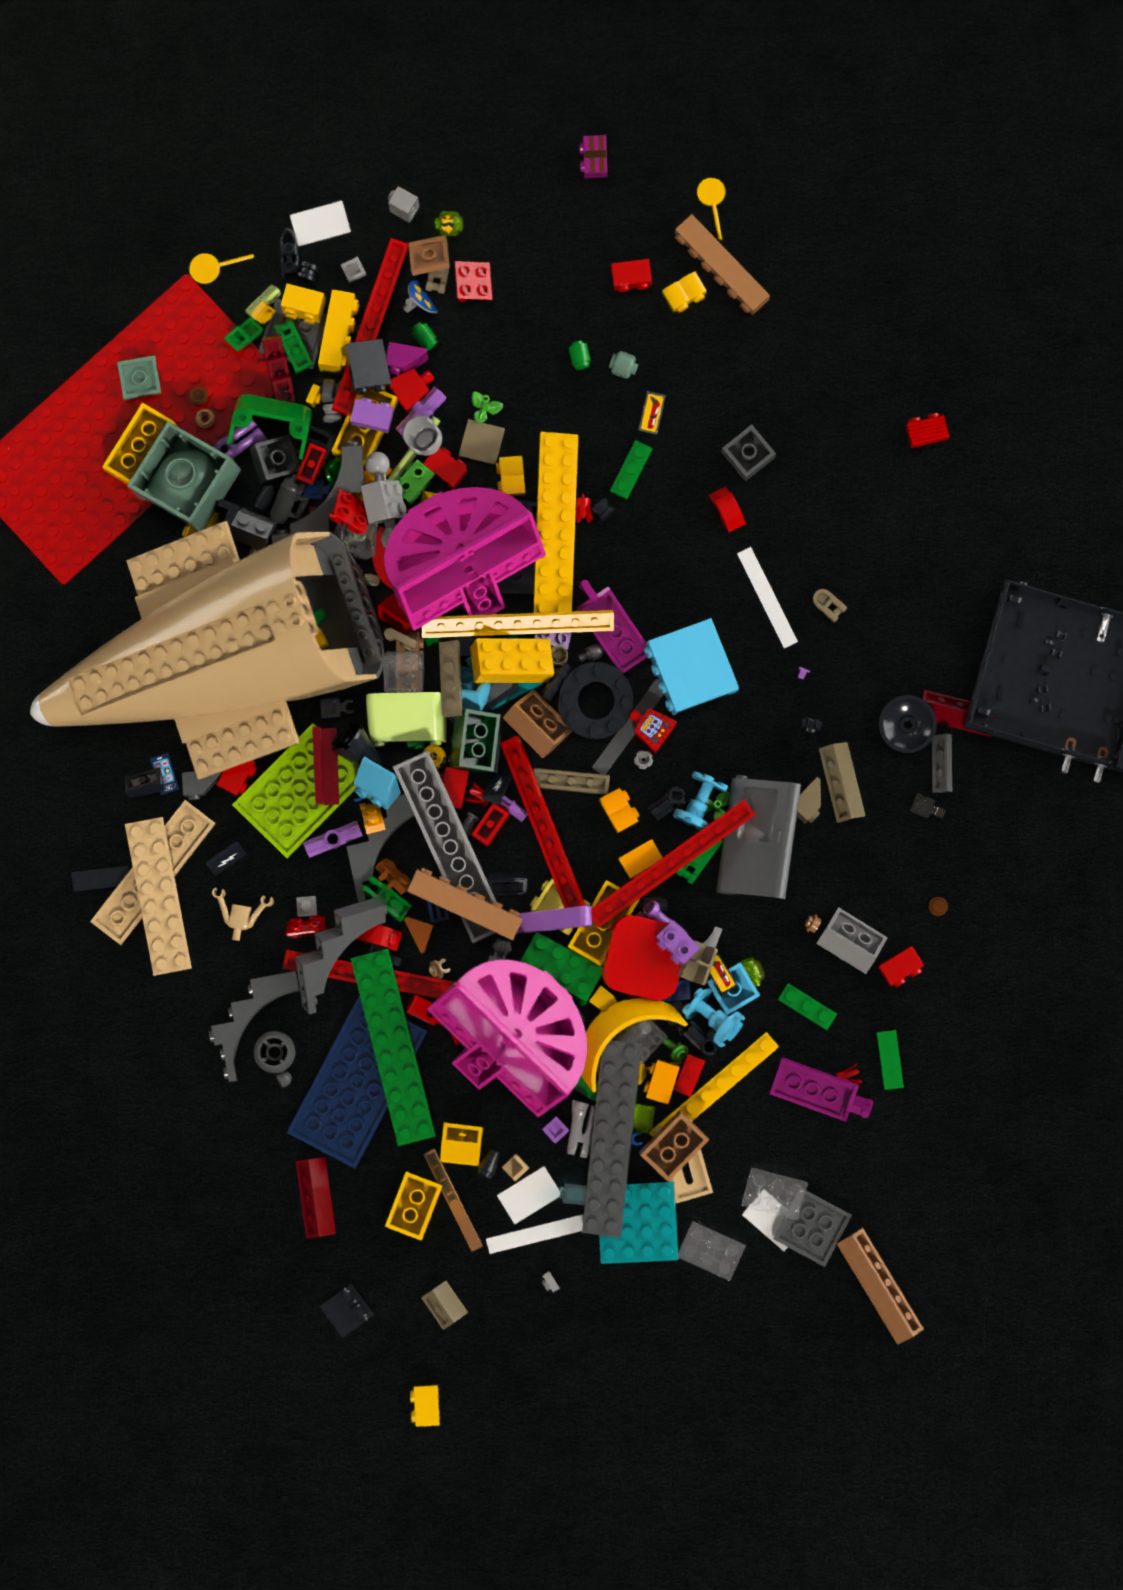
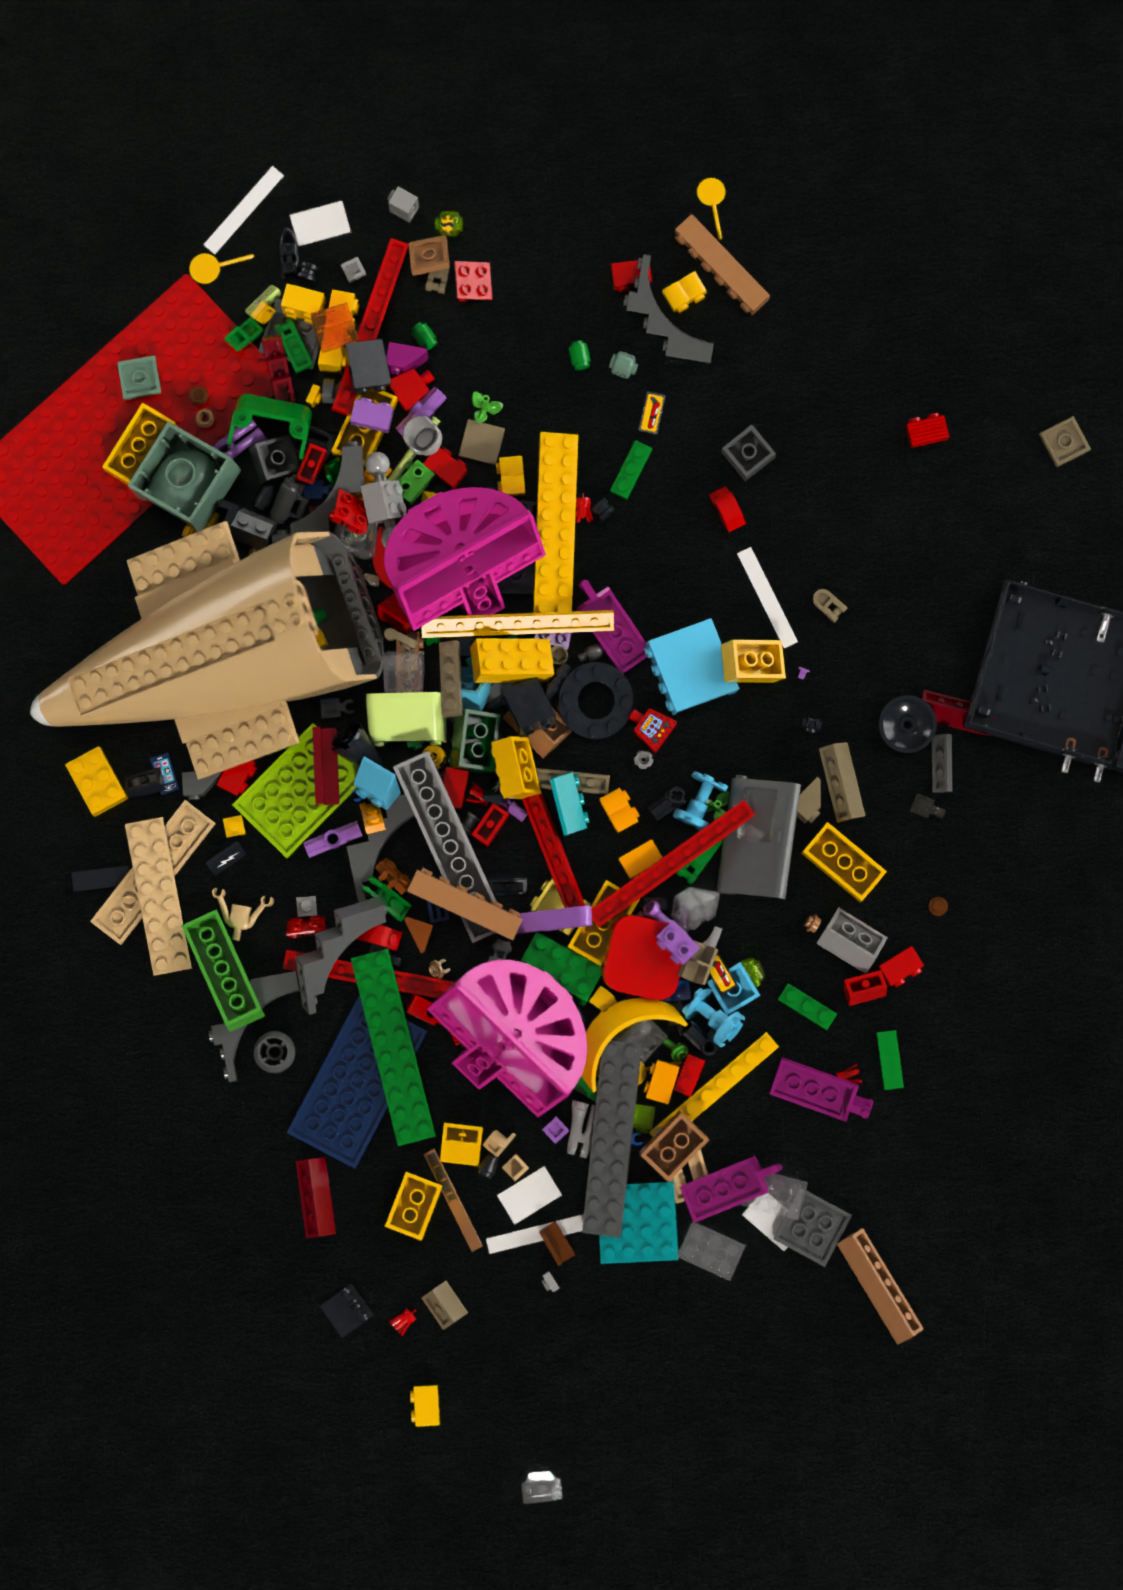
(96, 781): none -> yellow brick
(223, 971): none -> bright green brick
(234, 826): none -> yellow plate
(243, 210): none -> white sticker
(284, 1078): dark grey hinge -> none
(331, 416): light grey wheel -> none
(334, 327): none -> clear orange slope
(403, 1321): none -> red piece
(418, 297): shield -> none
(497, 1142): none -> tan panel
(515, 767): none -> yellow brick
(528, 706): none -> black panel
(541, 1487): none -> clear slope
(556, 1243): none -> reddish brown panel
(569, 802): none -> slope
(573, 1194): clear light blue brick -> none
(594, 156): brick -> none
(626, 733): dark grey sticker -> none
(678, 343): none -> dark grey arch
(694, 907): none -> clear slope
(727, 1188): none -> magenta hinge
(753, 661): none -> yellow brick
(844, 862): none -> yellow brick
(865, 988): none -> red brick
(1065, 441): none -> dark tan tile

